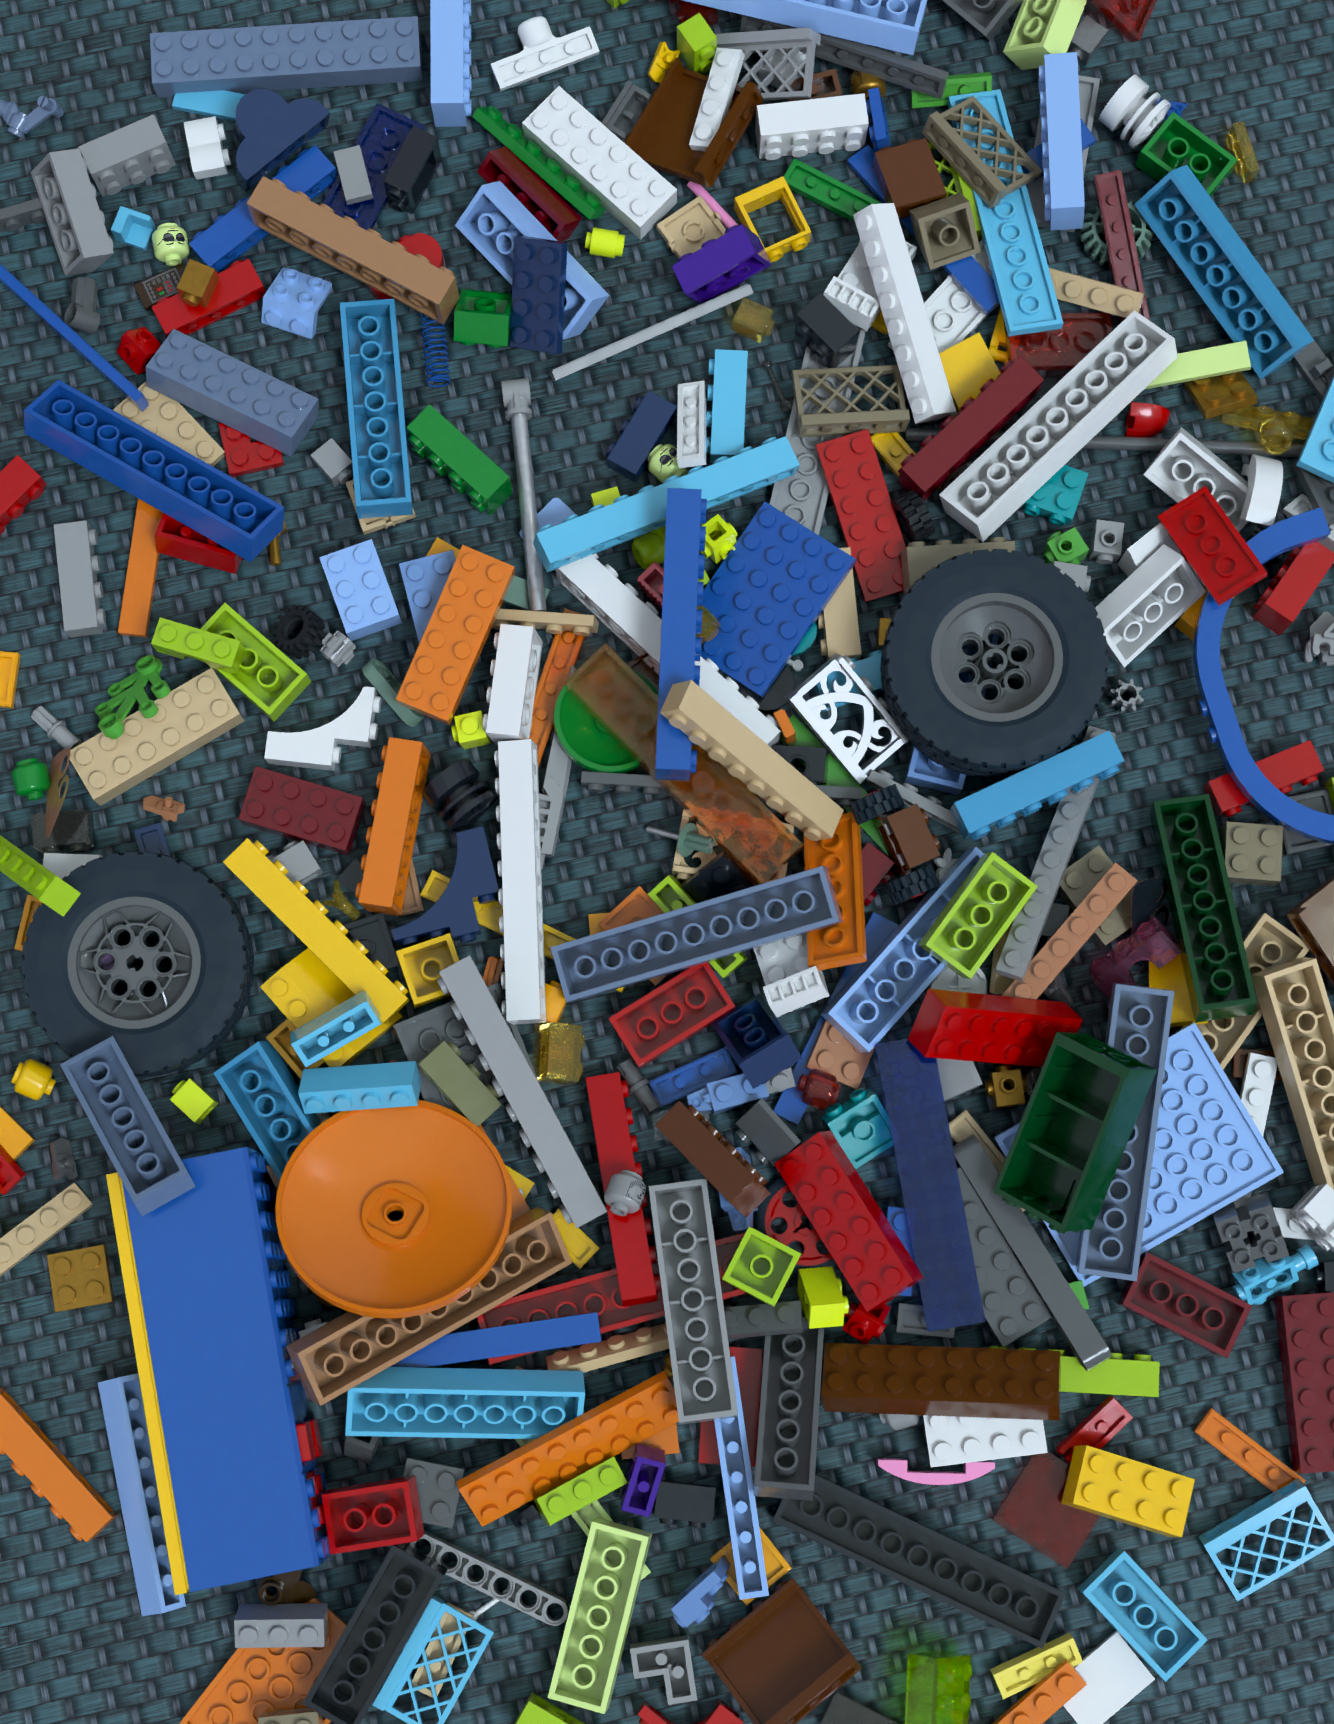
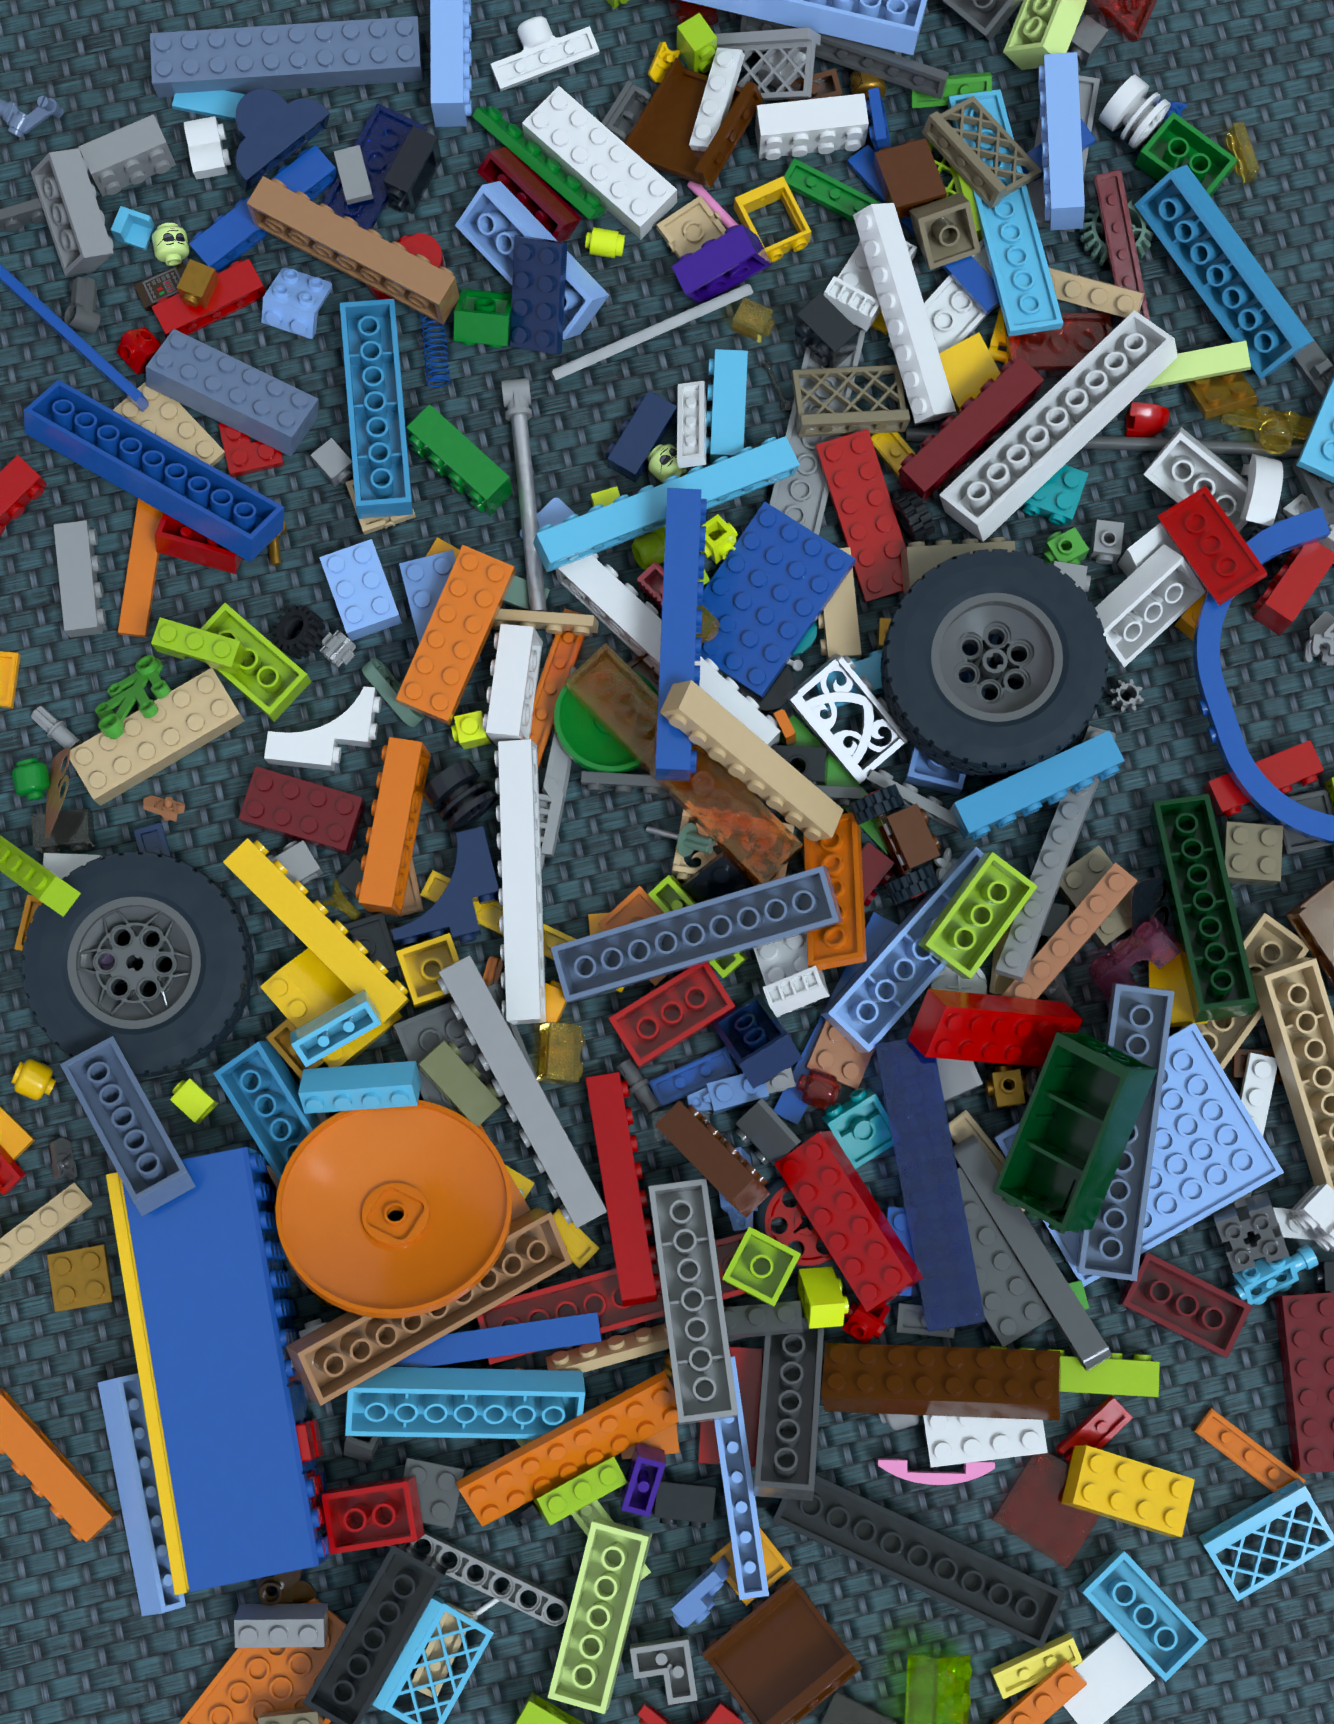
(625, 1192): light grey head -> none

